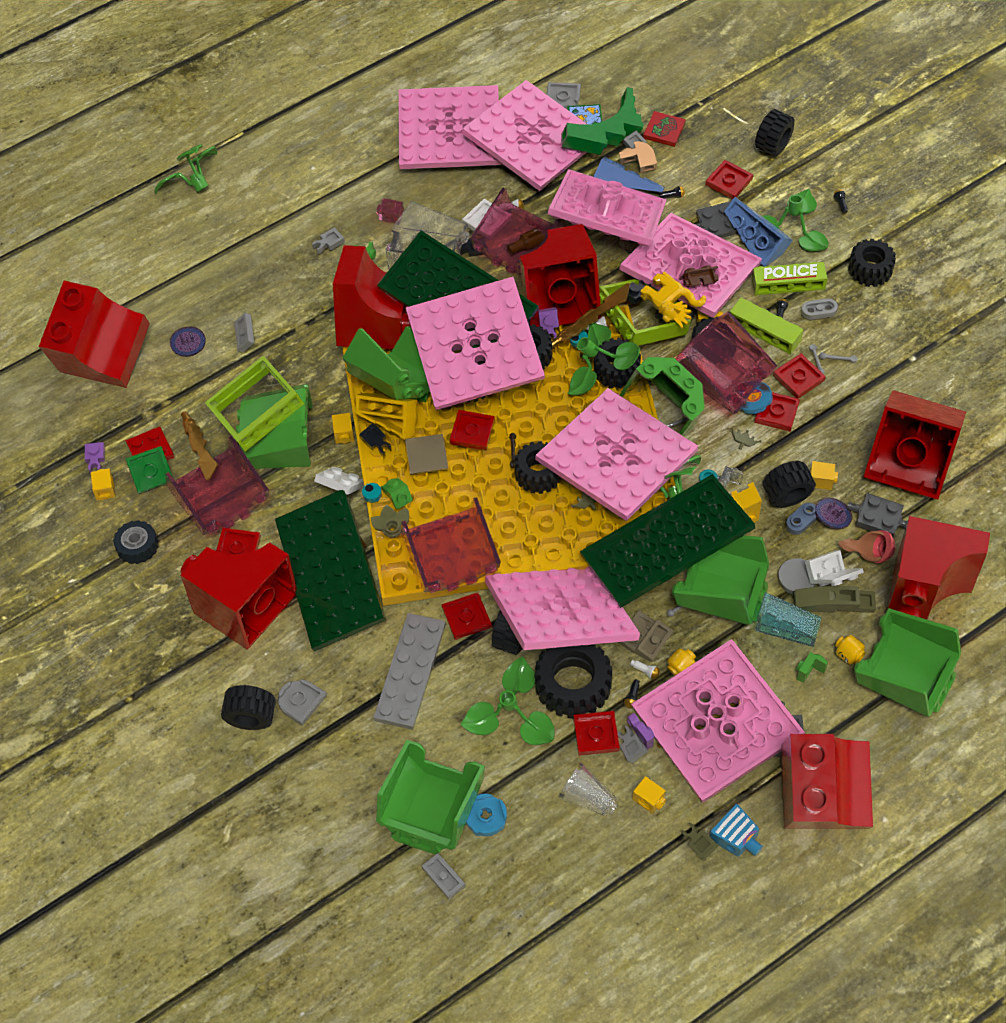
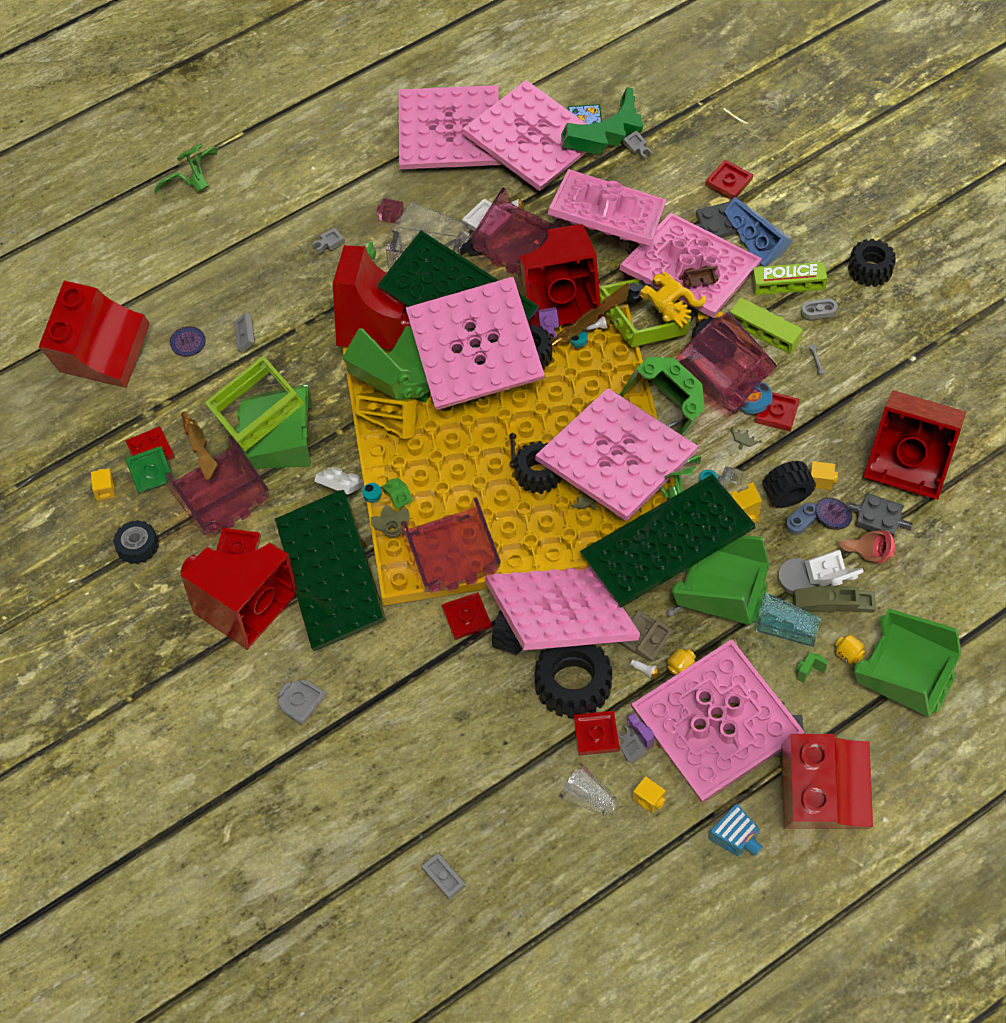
(94, 454): medium lavender plate -> none
(248, 707): black tyre -> none
(342, 428): yellow brick -> none
(374, 438): black plate -> none
(410, 671): light grey plate -> none
(426, 454): dark tan slope -> none
(427, 801): bright green windscreen -> none
(472, 430): red plate -> none
(489, 826): dark azure plate -> none
(517, 678): bright green plant -> none
(526, 241): reddish brown arm -> none
(564, 93): light grey tile -> none
(606, 371): black tyre -> none
(613, 171): medium blue wedge -> none
(625, 356): bright green plant -> none
(632, 696): black piece -> none
(642, 153): light nougat brick -> none
(664, 128): red tile -> none
(676, 192): black piece -> none
(701, 842): olive plate -> none
(774, 132): black tyre -> none
(781, 305): black piece -> none
(797, 205): bright green plant -> none
(799, 376): red plate -> none
(839, 195): black piece -> none
(853, 359): light grey hinge -> none
(935, 564): red brick -> none

